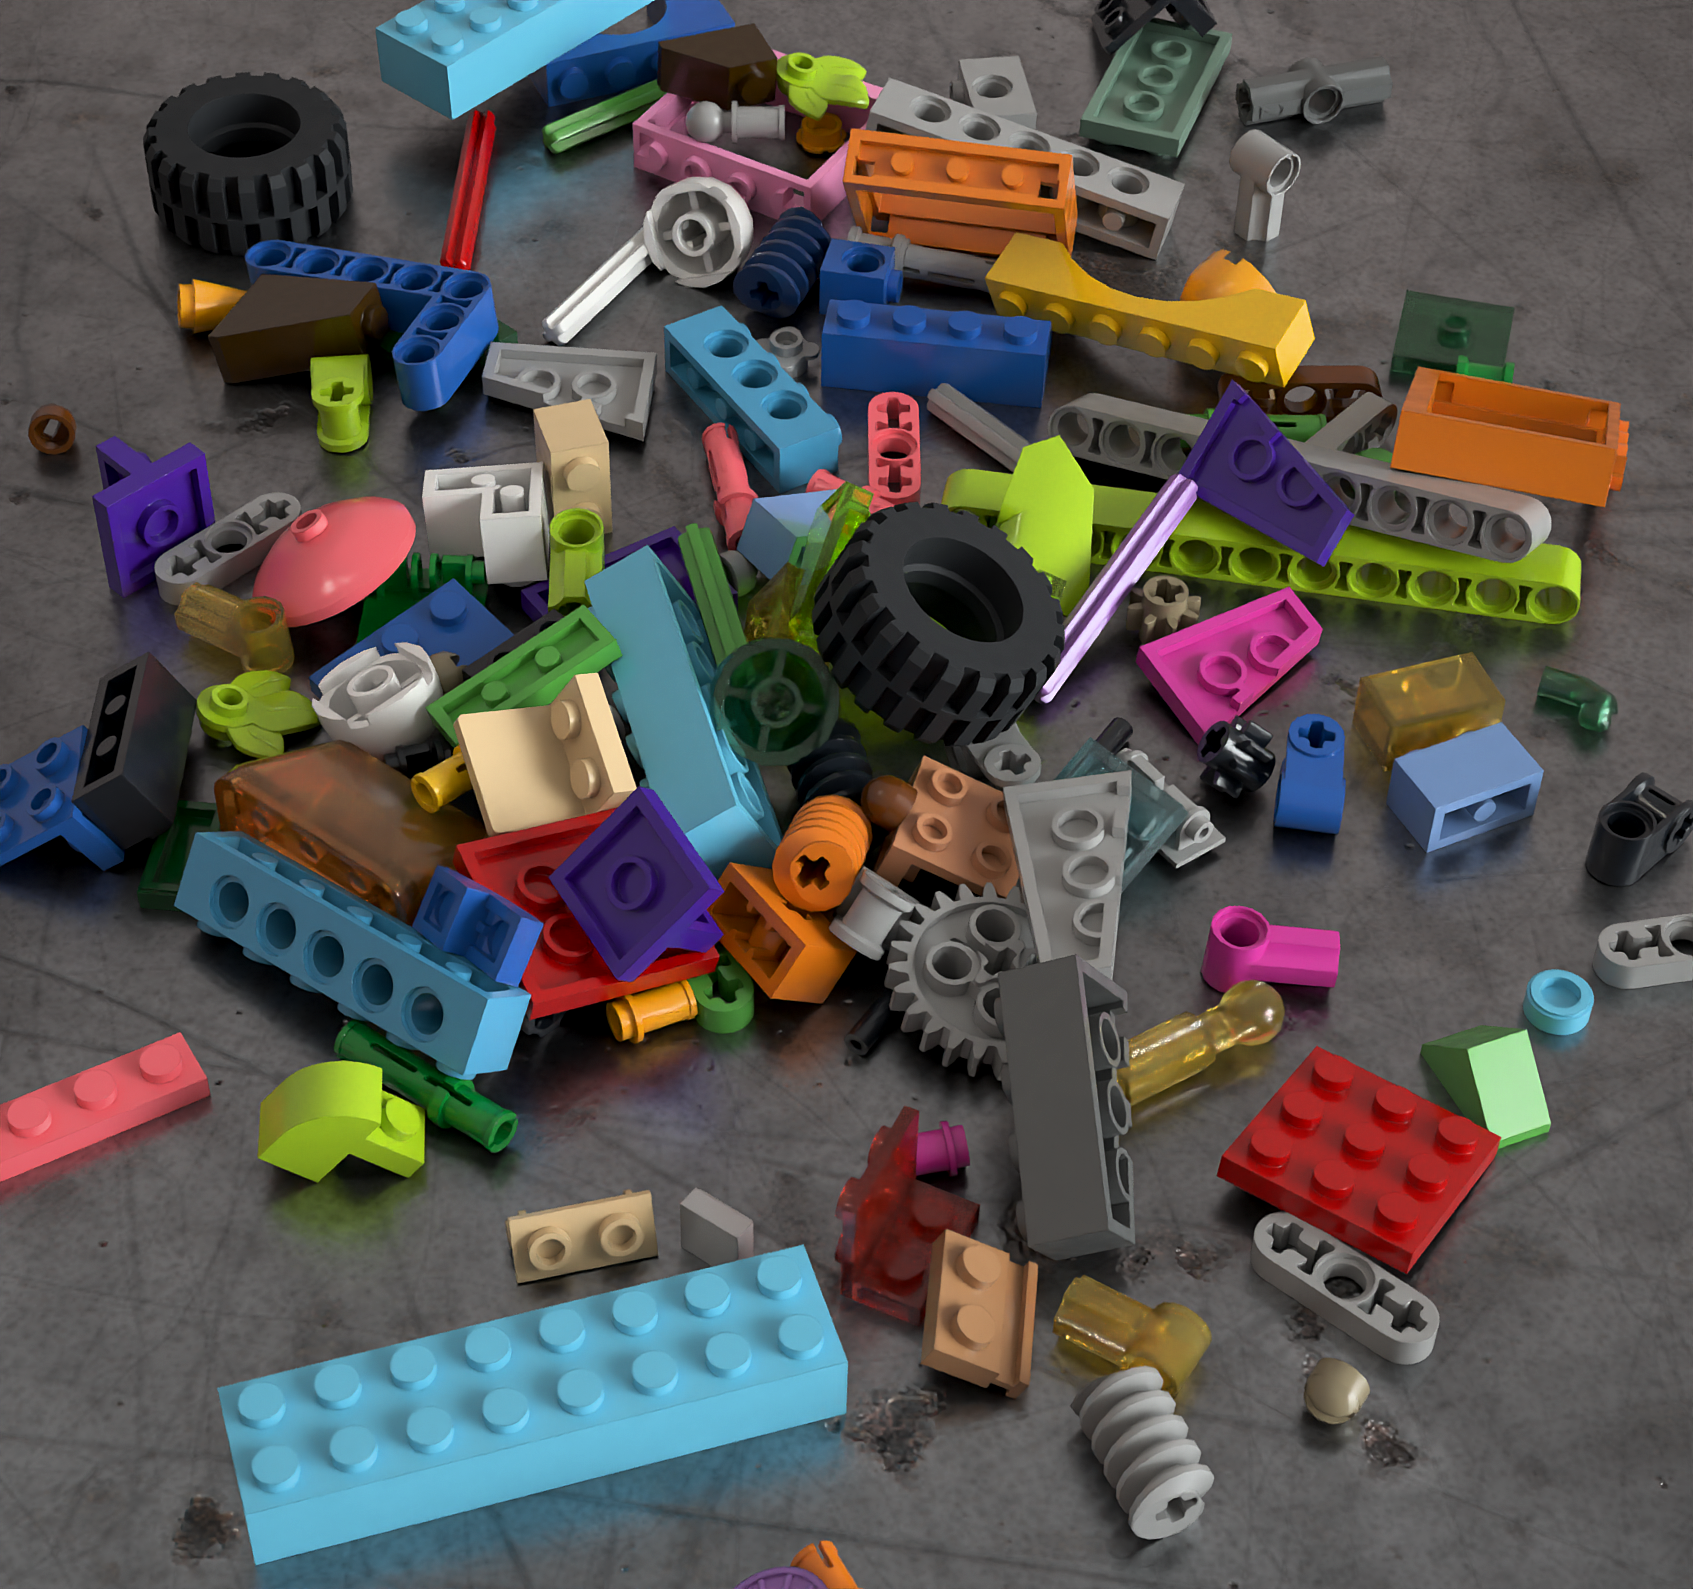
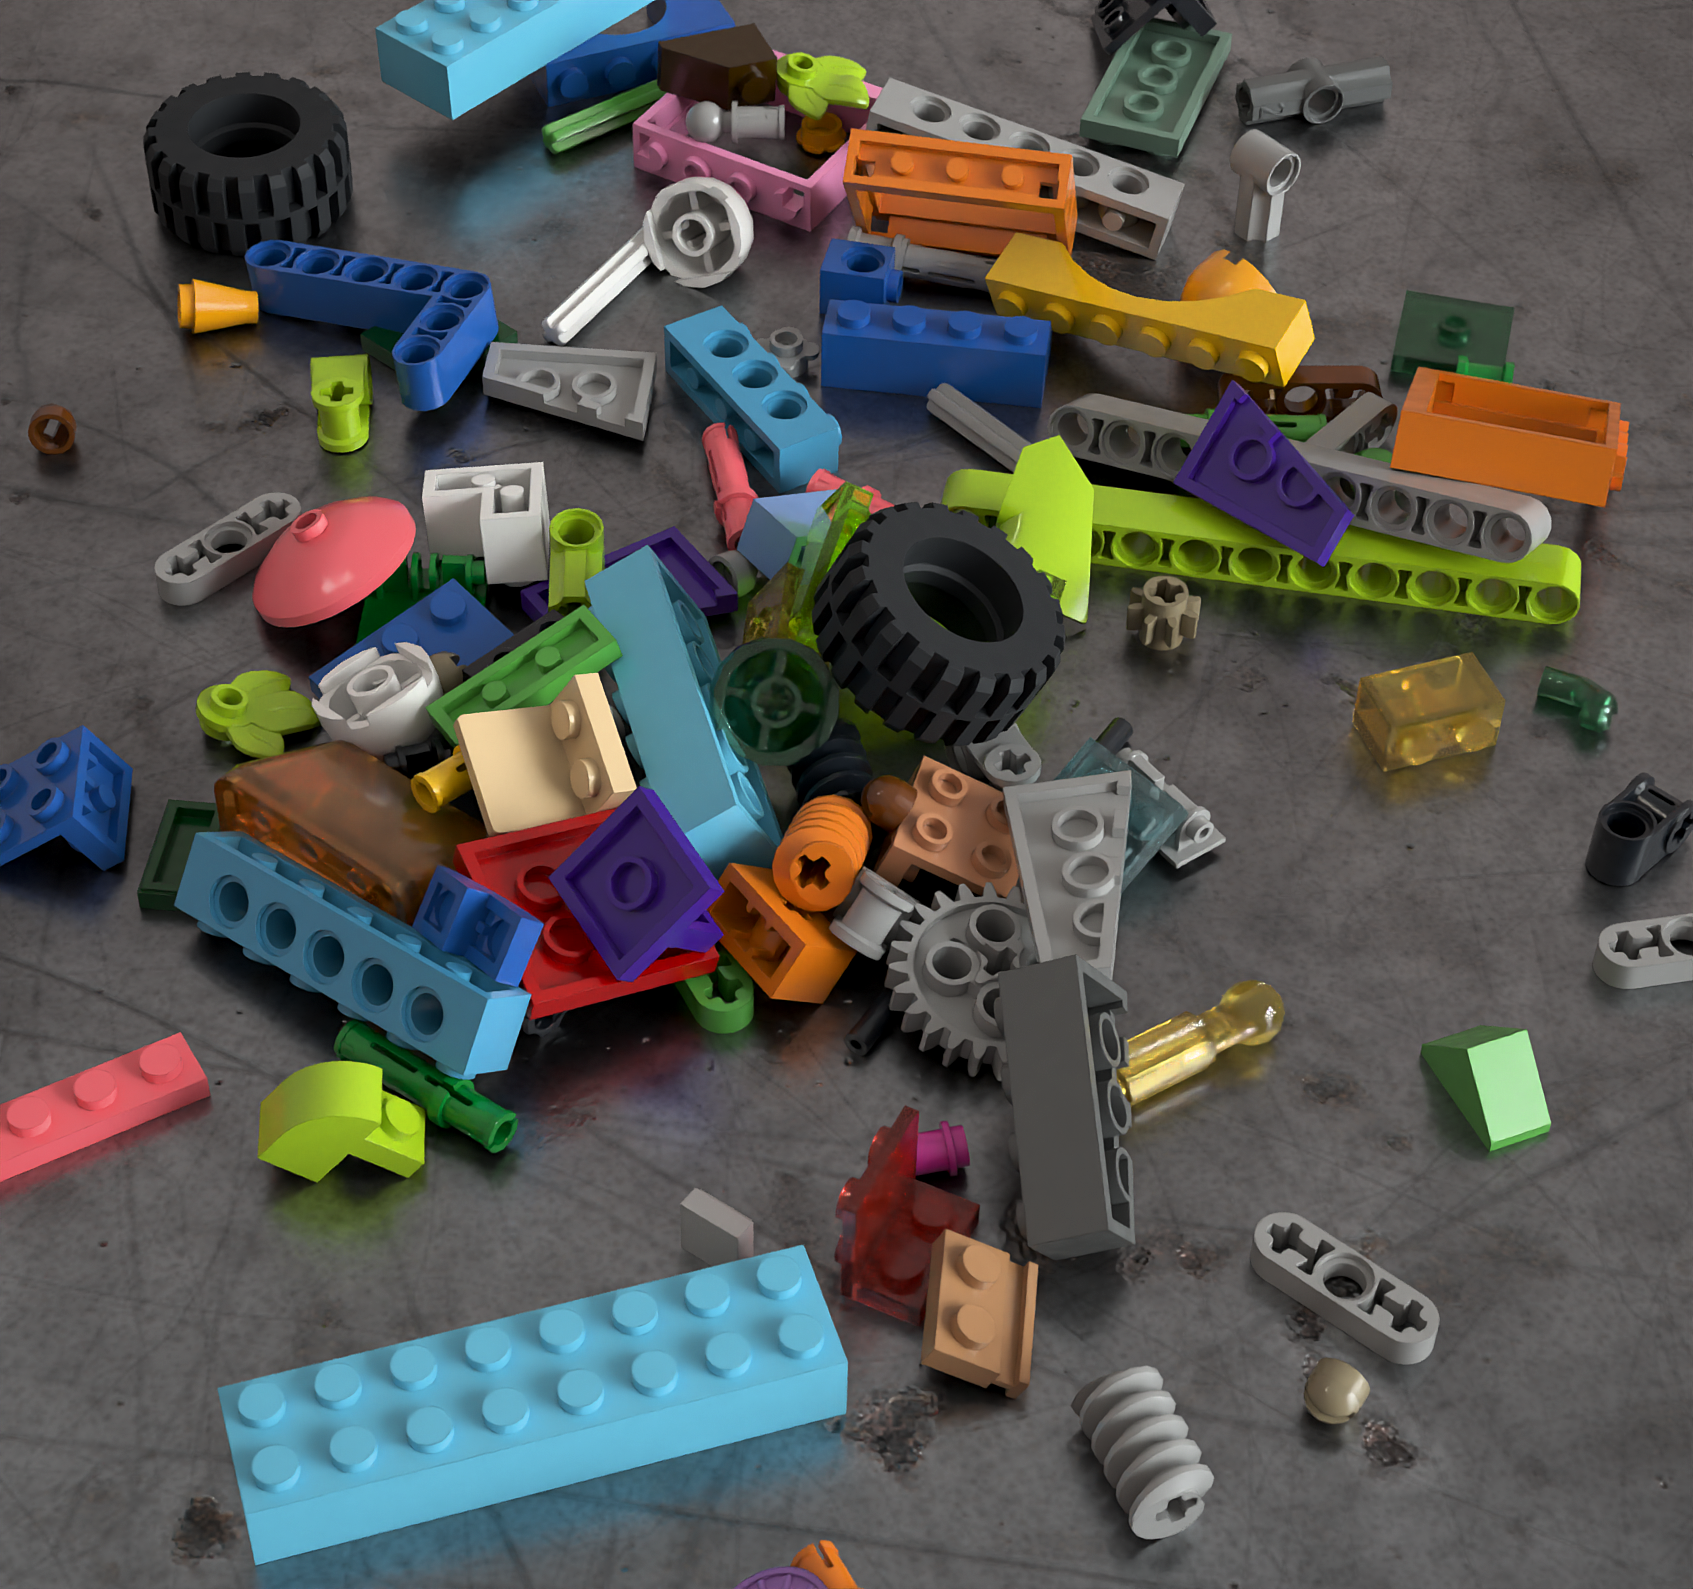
(135, 752): black brick -> none
(147, 508): dark purple bracket -> none
(247, 628): clear yellow piece -> none
(294, 319): dark brown slope -> none
(468, 191): red axle -> none
(574, 459): tan brick -> none
(582, 1236): tan hinge -> none
(650, 1010): light orange pin -> none
(711, 591): bright green axle -> none
(783, 264): dark blue piece -> none
(902, 439): coral beam -> none
(995, 87): light grey brick -> none
(1120, 576): axle -> none
(1132, 1332): clear yellow piece -> none
(1230, 659): dark pink wing -> none
(1236, 756): black gear -> none
(1247, 947): dark pink piece -> none
(1311, 776): blue piece -> none
(1359, 1158): red plate -> none
(1464, 786): medium blue brick -> none
(1558, 1002): medium azure tile -> none

